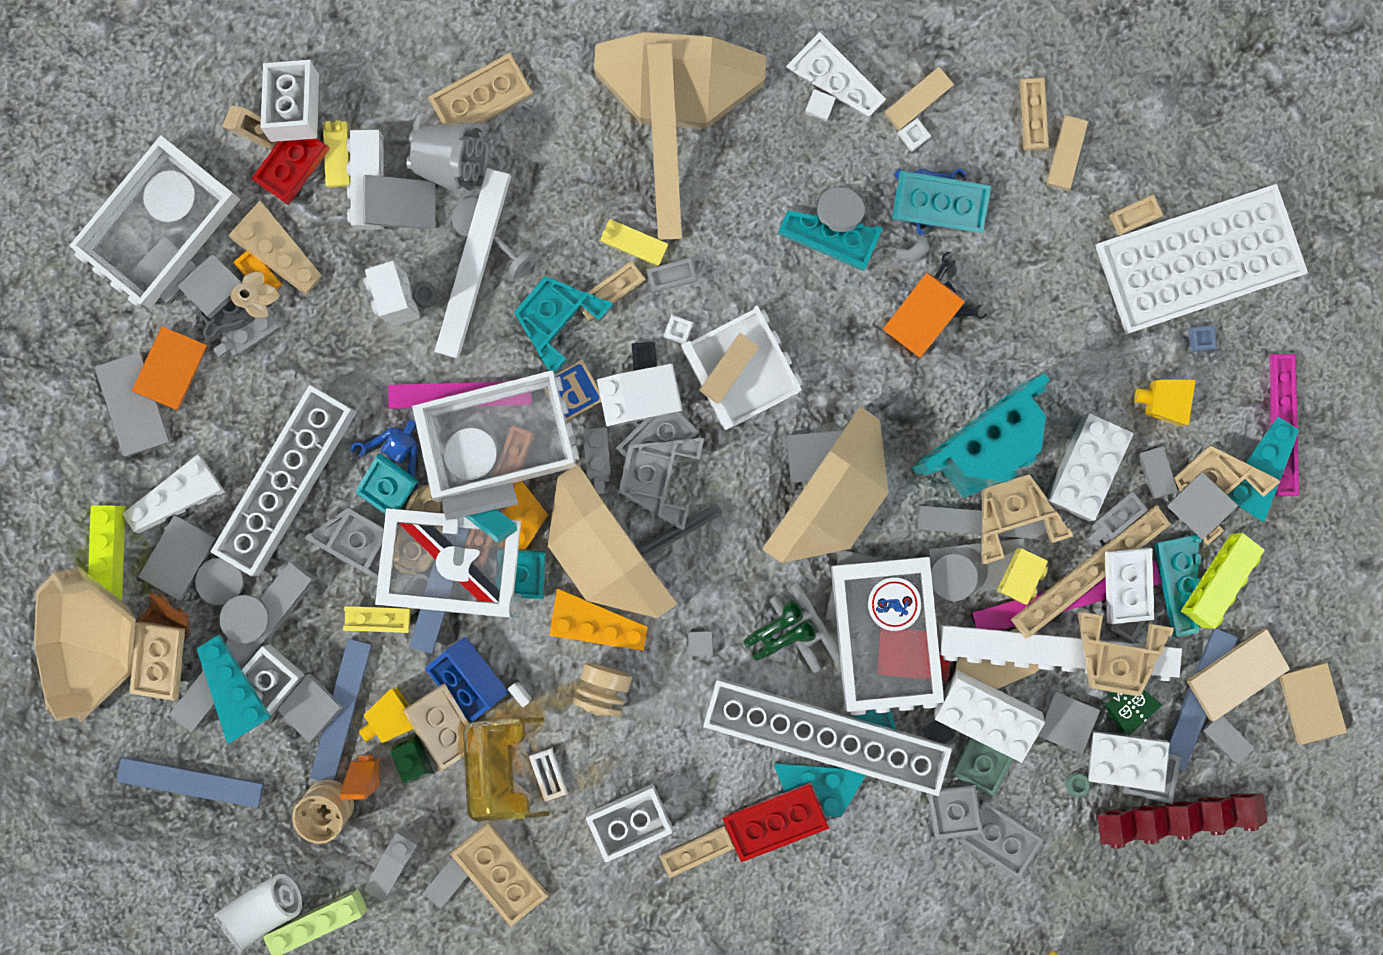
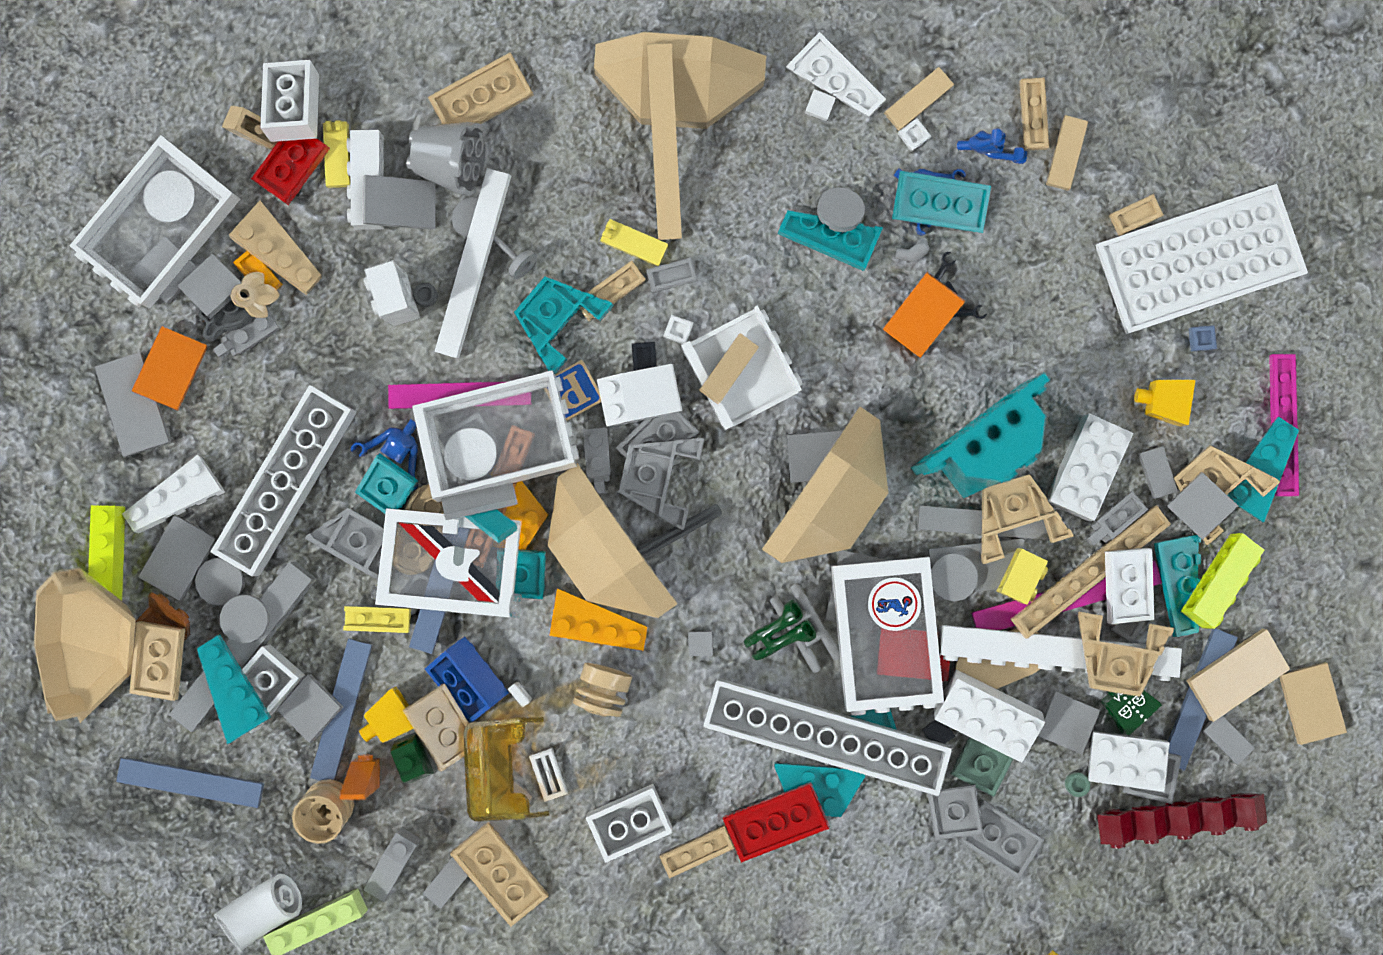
(992, 146): none -> blue piece

